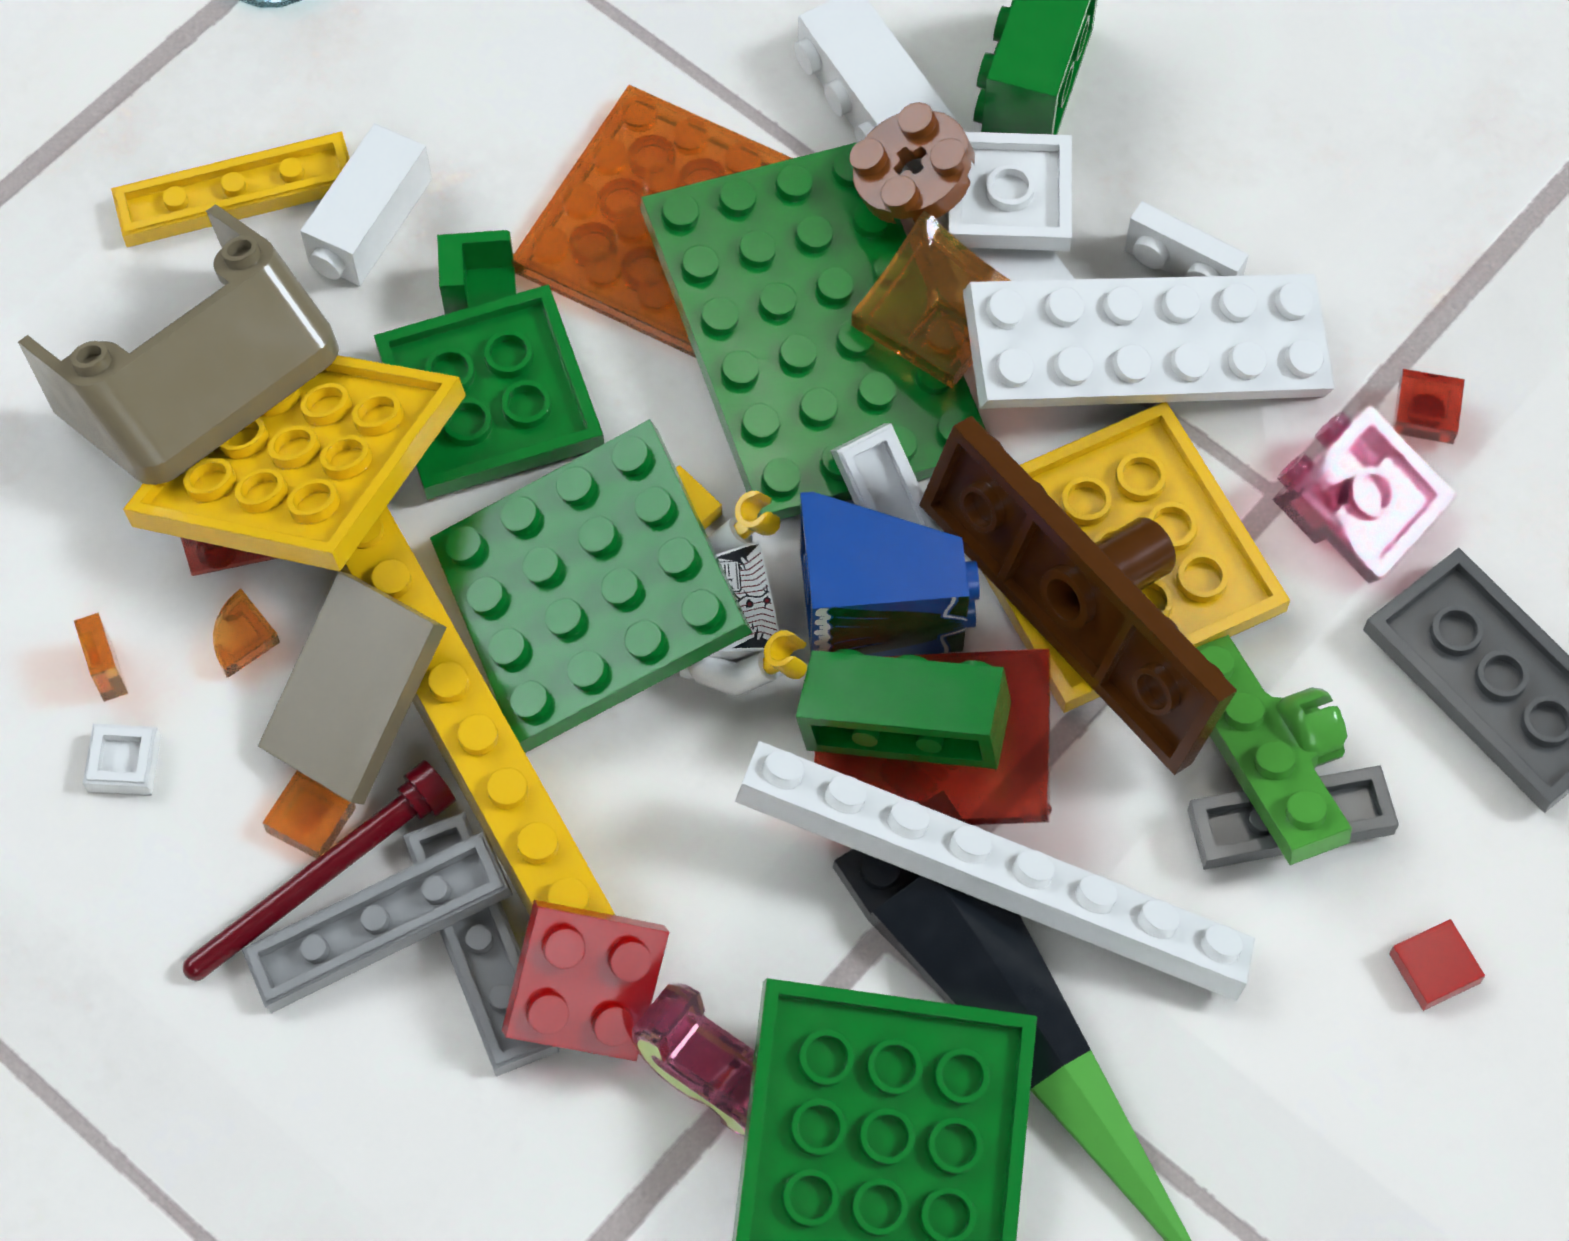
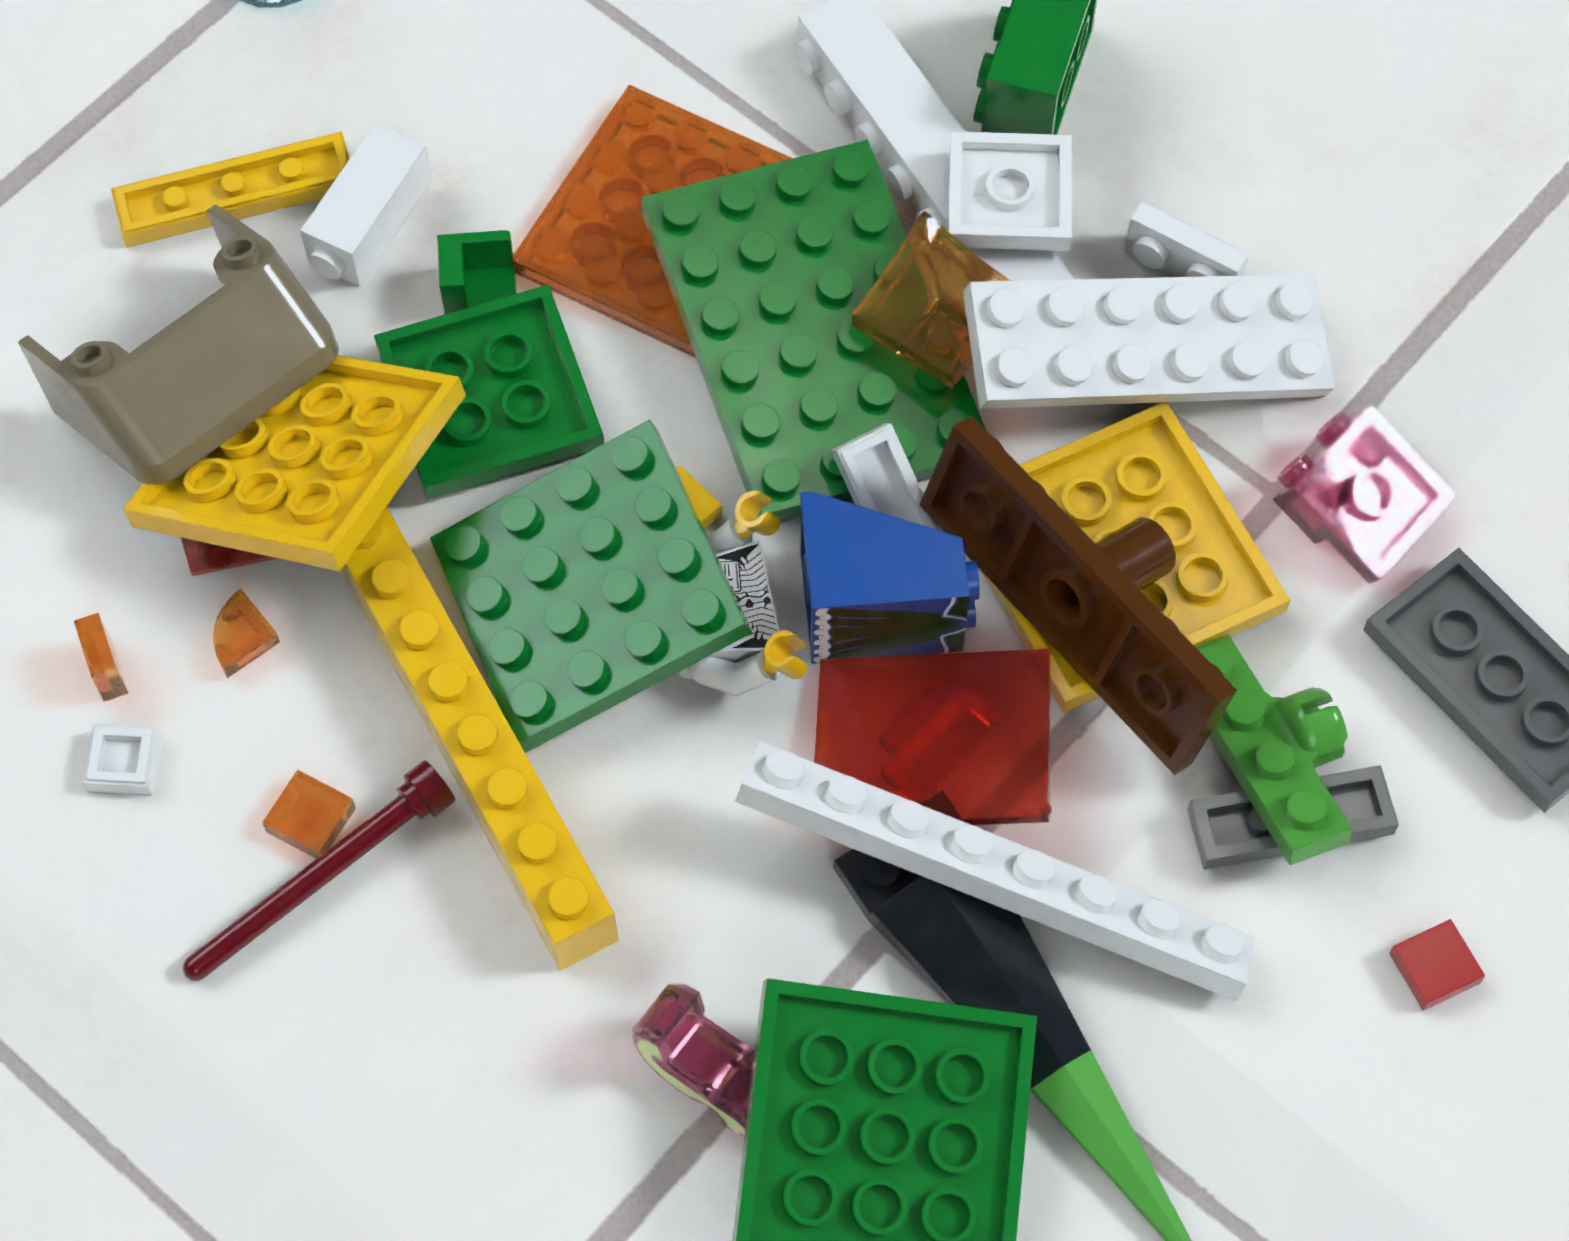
(351, 687): dark tan tile -> none
(376, 922): light grey tile -> none
(482, 956): light grey tile -> none
(584, 980): plate -> none
(894, 143): plate -> none
(904, 708): green brick -> none
(1428, 406): clear red plate -> none

